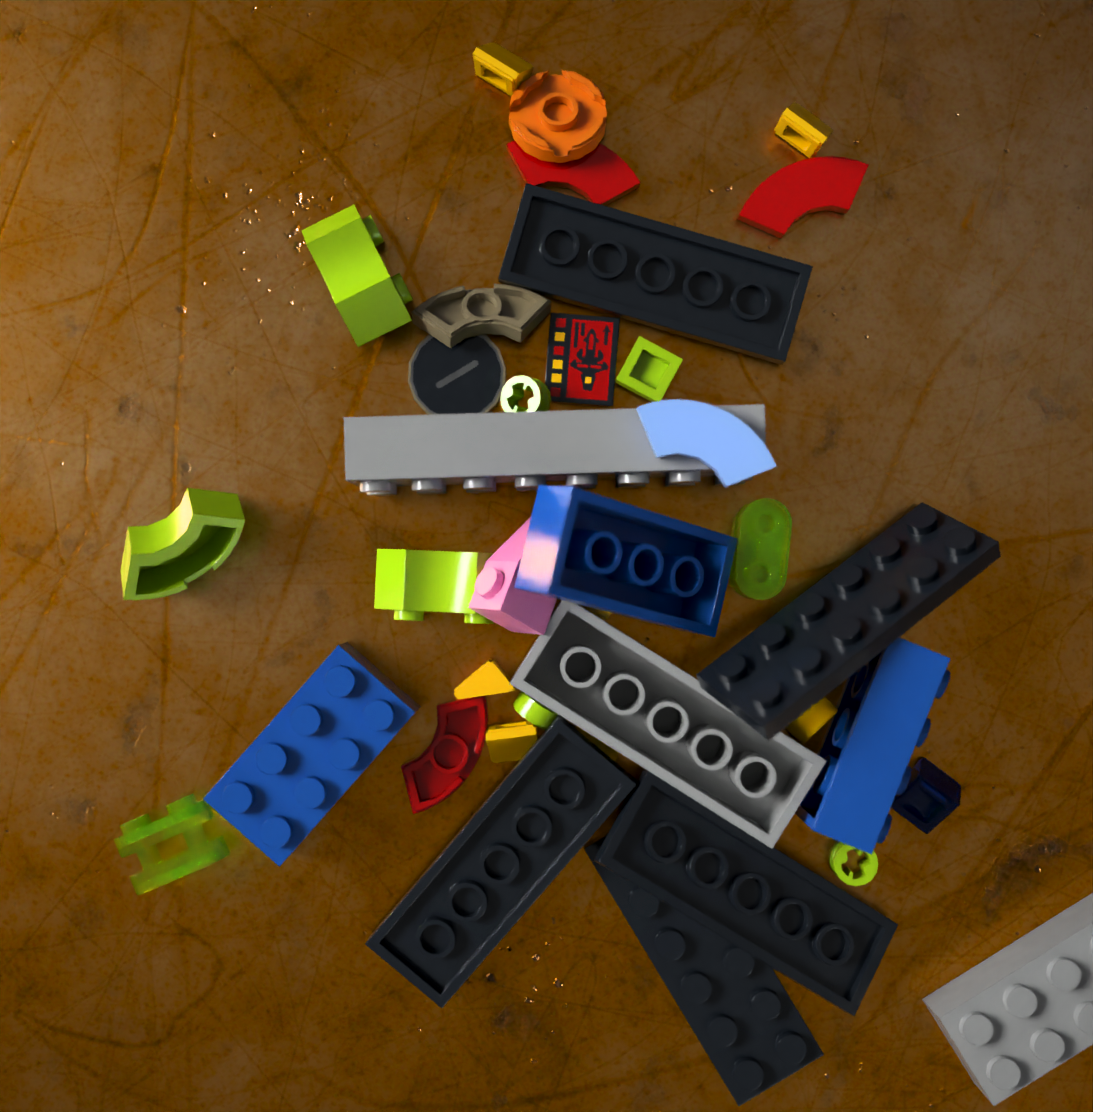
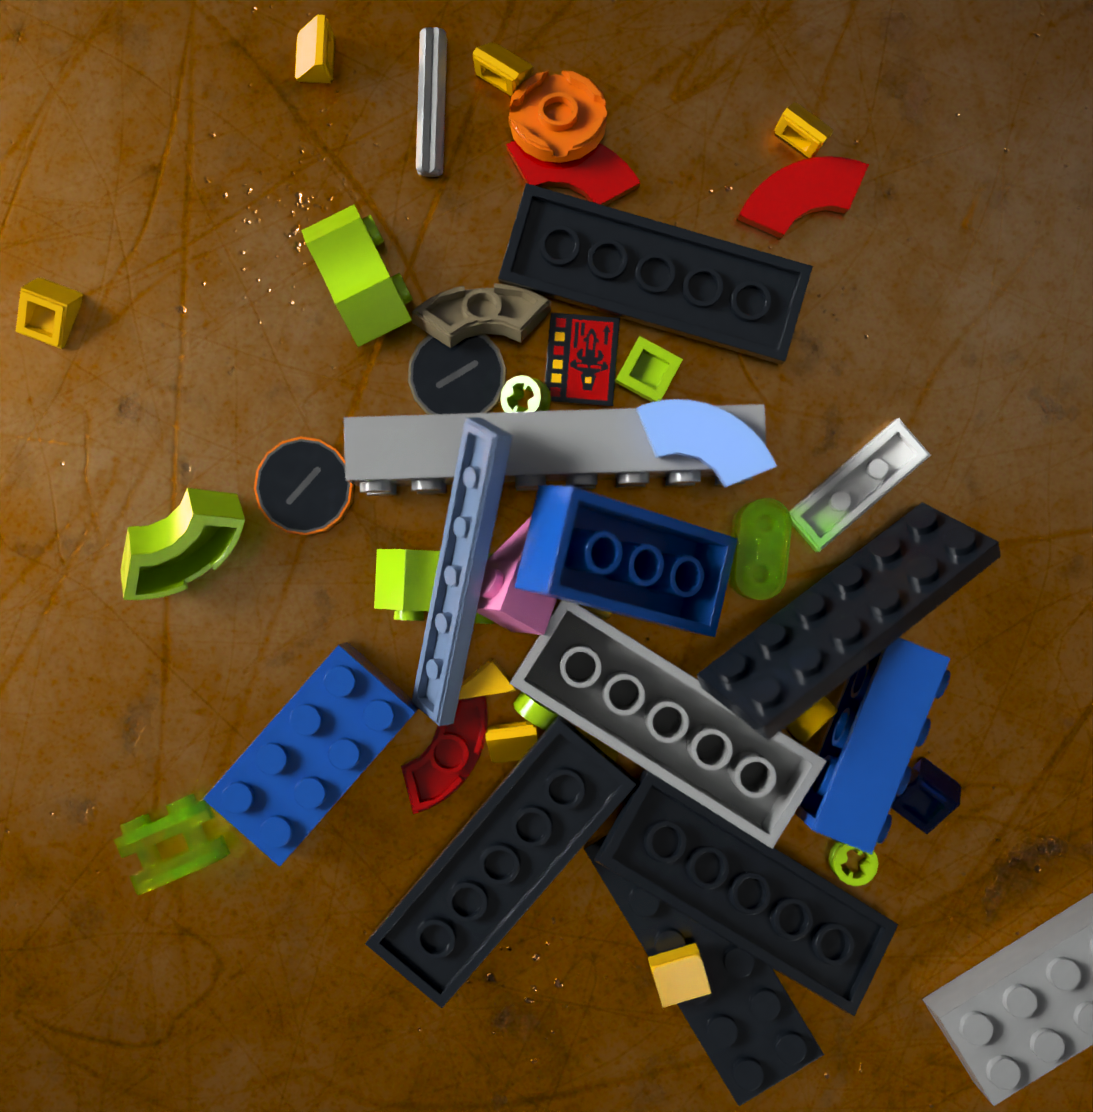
(47, 311): none -> yellow slope
(303, 486): none -> black tile
(315, 51): none -> yellow slope
(431, 102): none -> light grey axle
(461, 568): none -> sand blue tile
(679, 975): none -> yellow slope
(858, 485): none -> white tile

